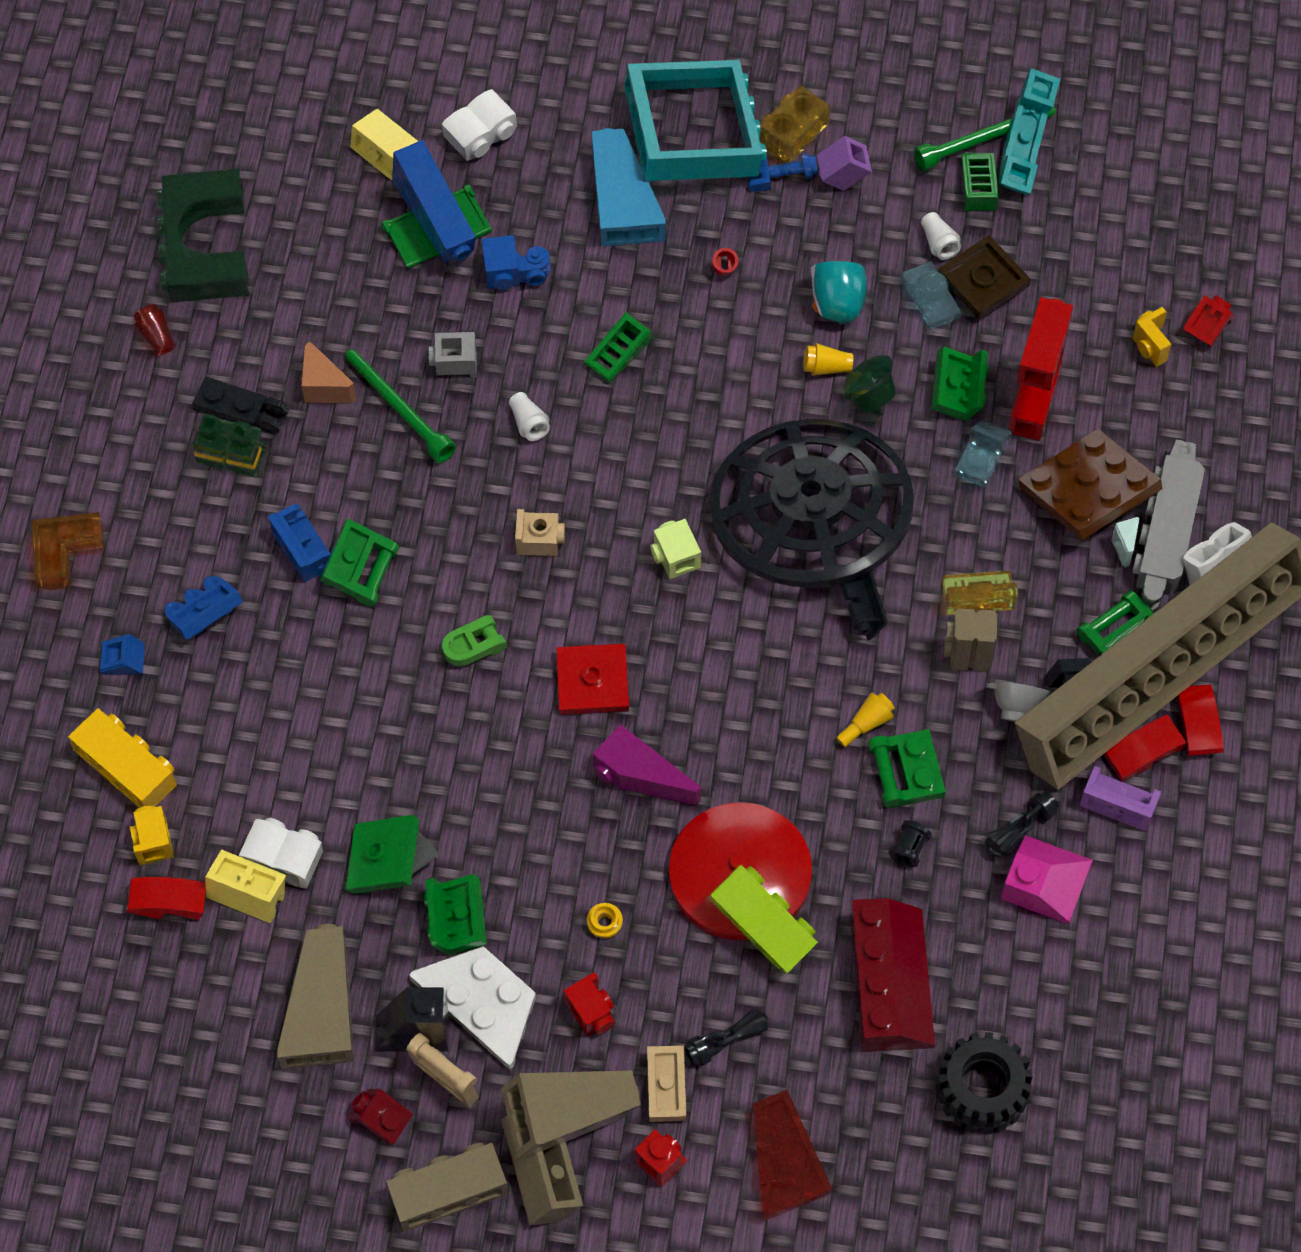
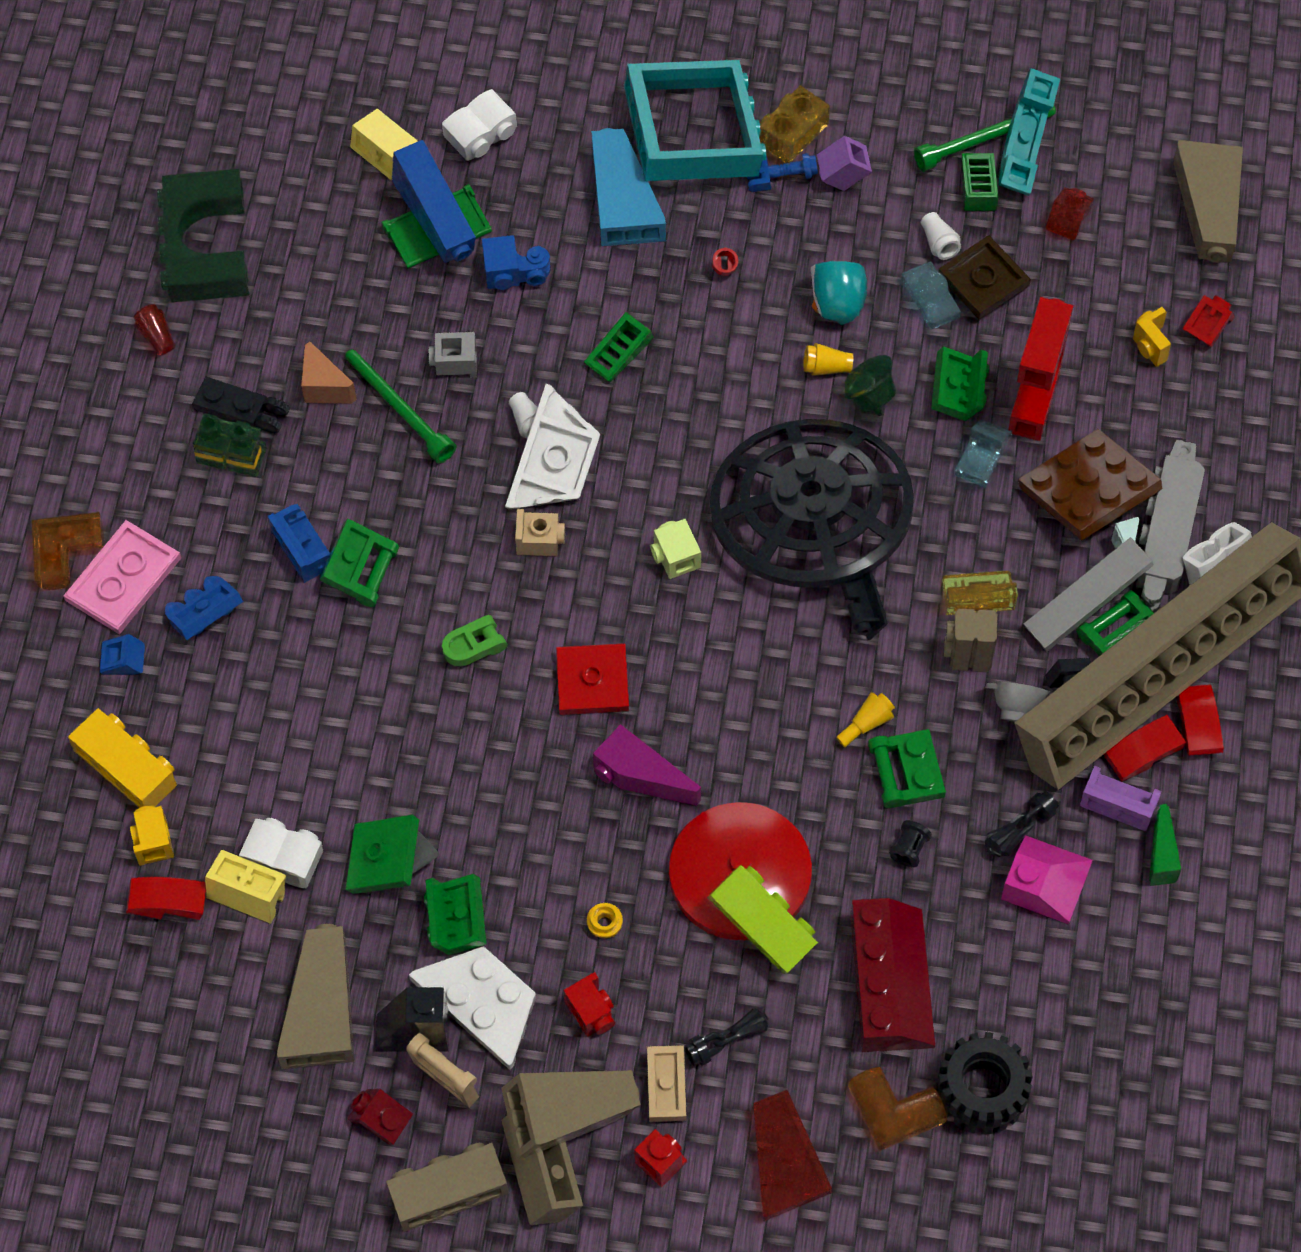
(122, 577): none -> bright pink tile
(554, 455): none -> white wing
(891, 1119): none -> clear orange brick
(1069, 212): none -> clear red bracket
(1088, 594): none -> light grey tile
(1165, 860): none -> green slope
(1210, 191): none -> dark tan slope

